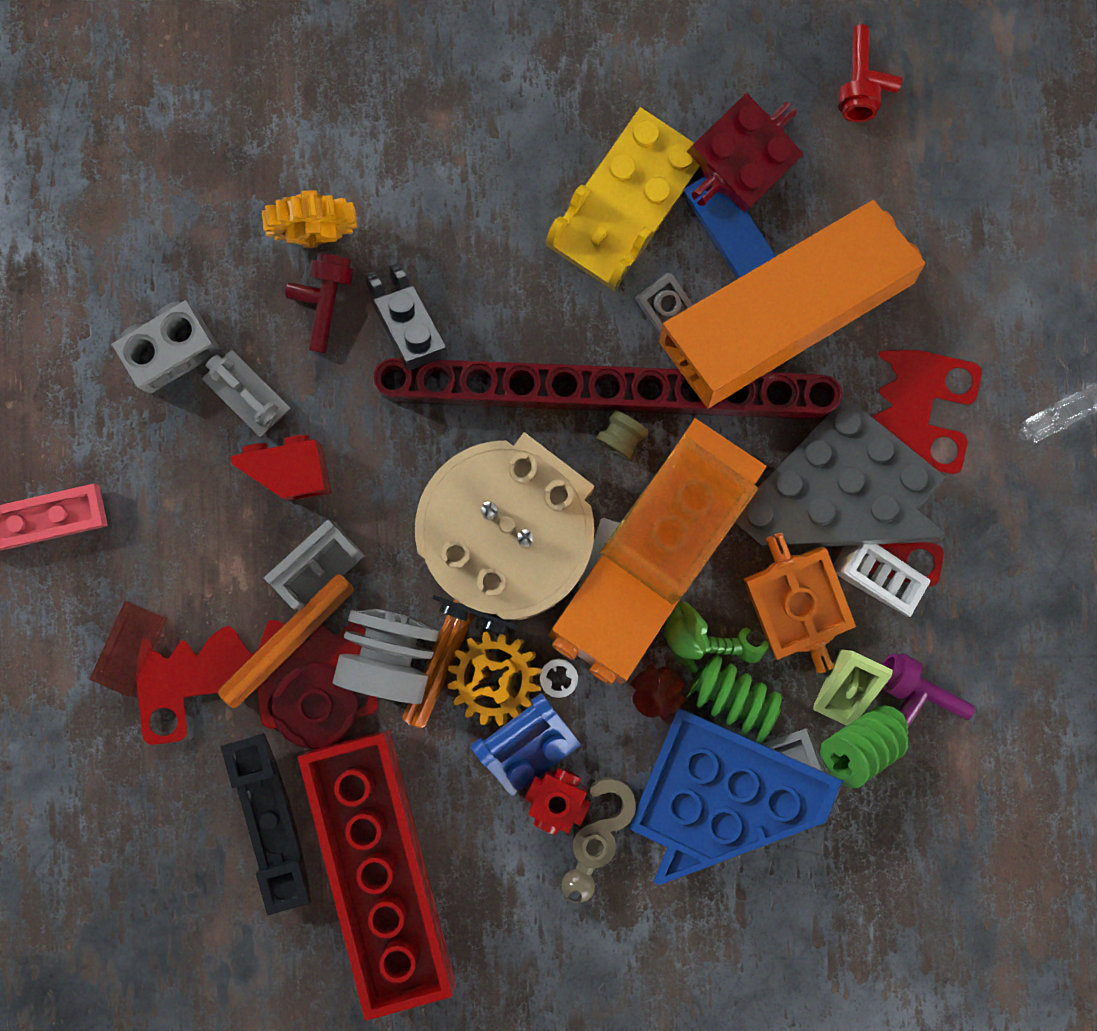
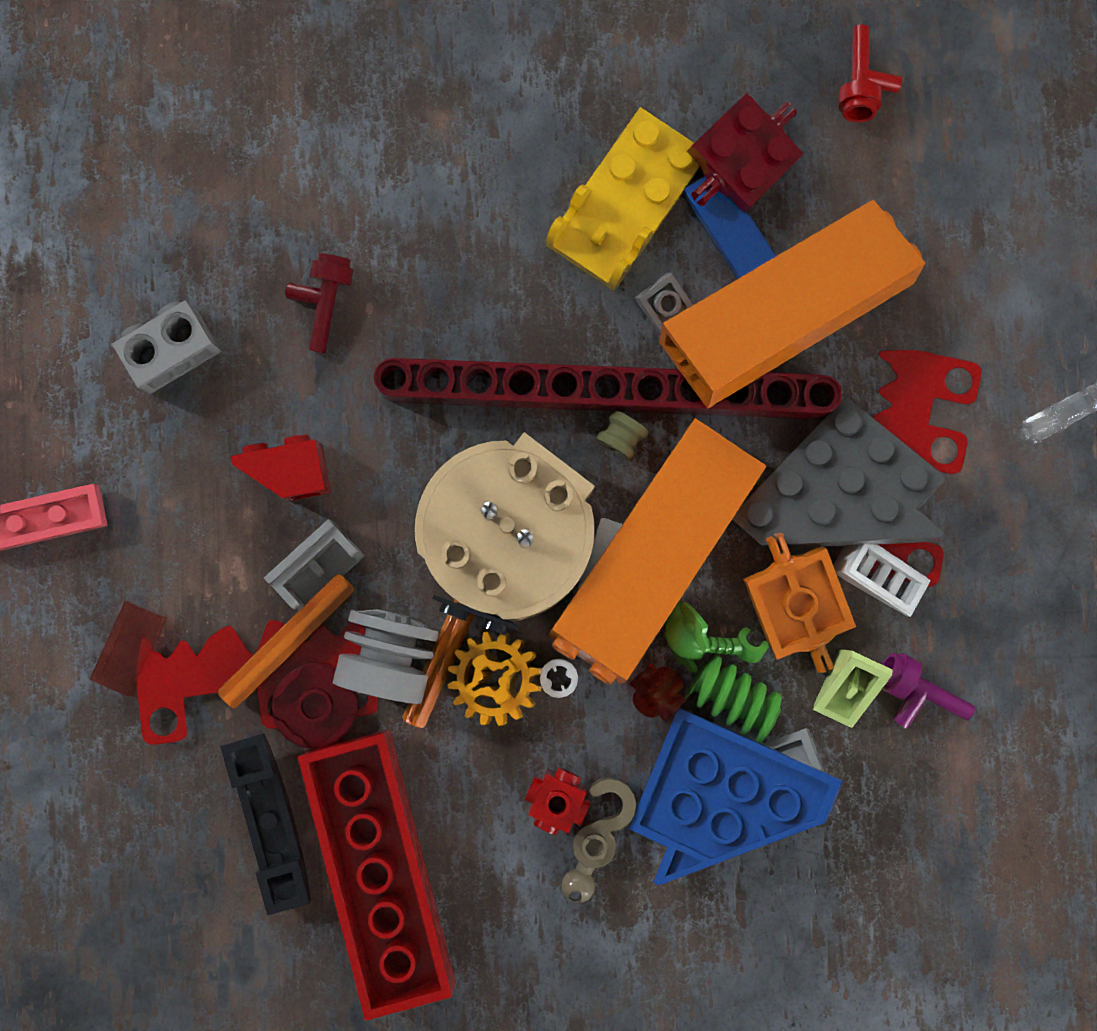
(245, 392): light grey hinge -> none
(309, 219): light orange gear -> none
(406, 320): hinge -> none
(526, 745): blue plate -> none
(679, 520): clear yellow brick -> none
(866, 746): bright green piece -> none

